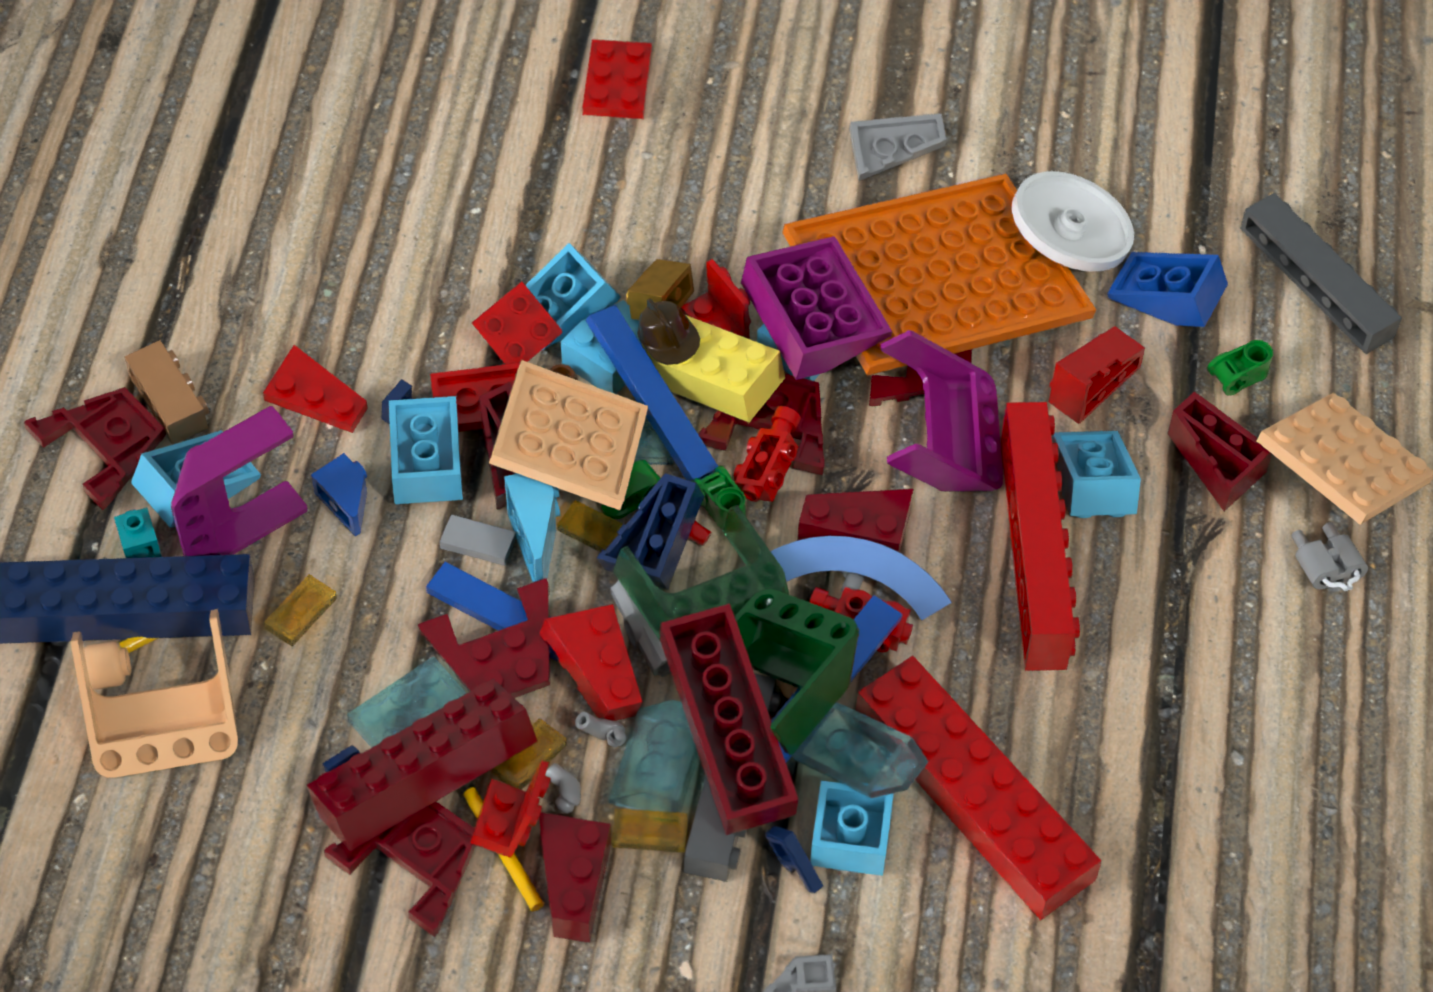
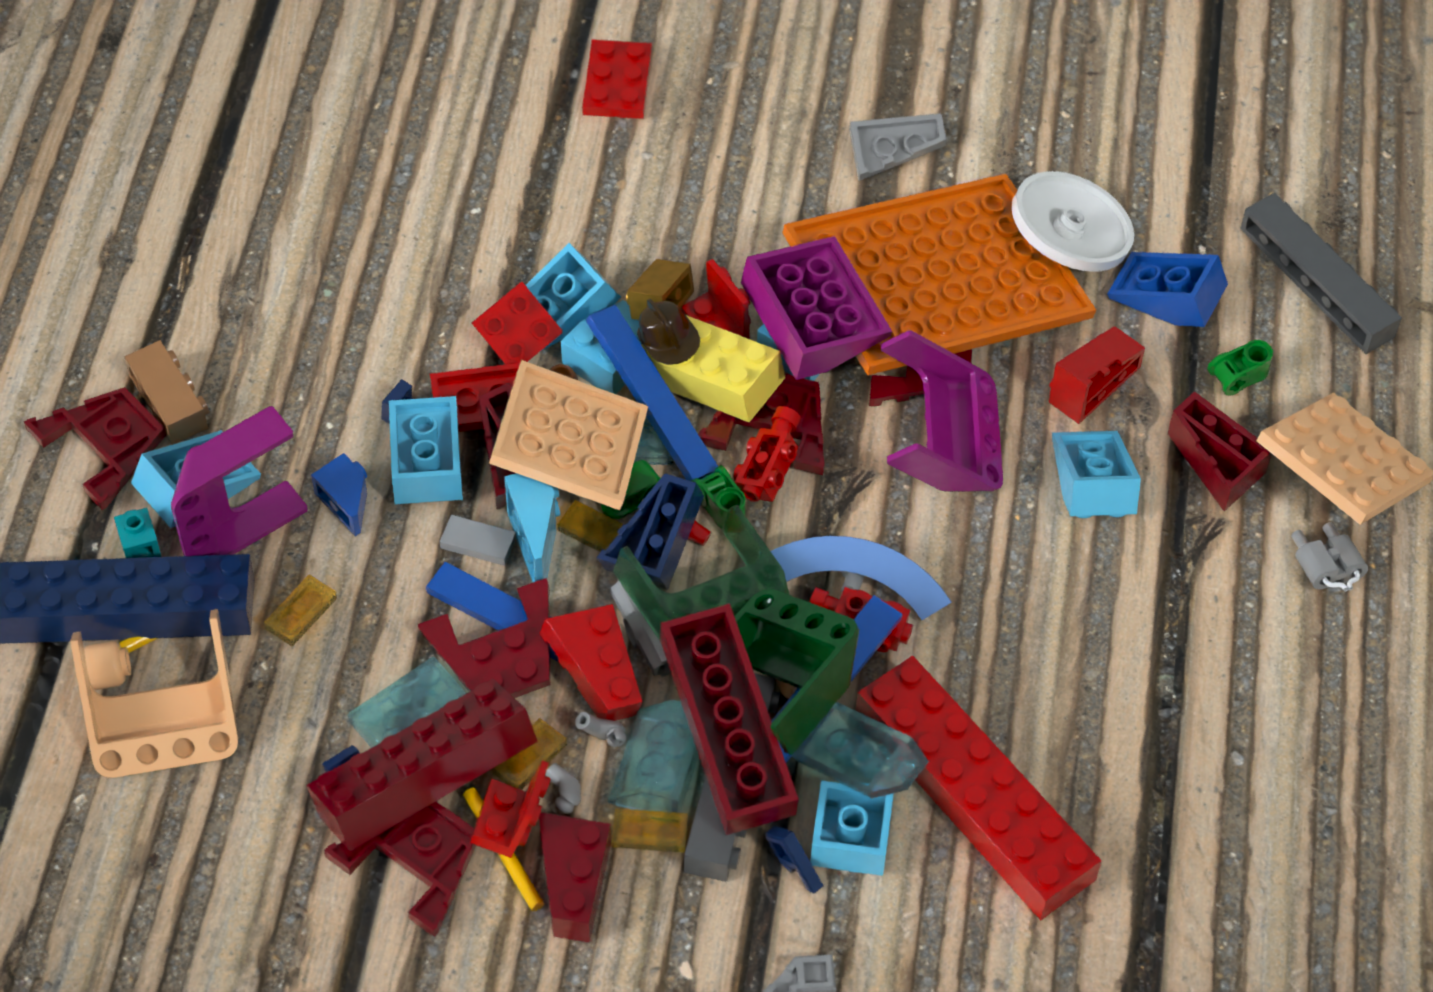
(314, 392): red wing -> none
(863, 515): dark red wedge -> none
(1038, 537): red brick -> none

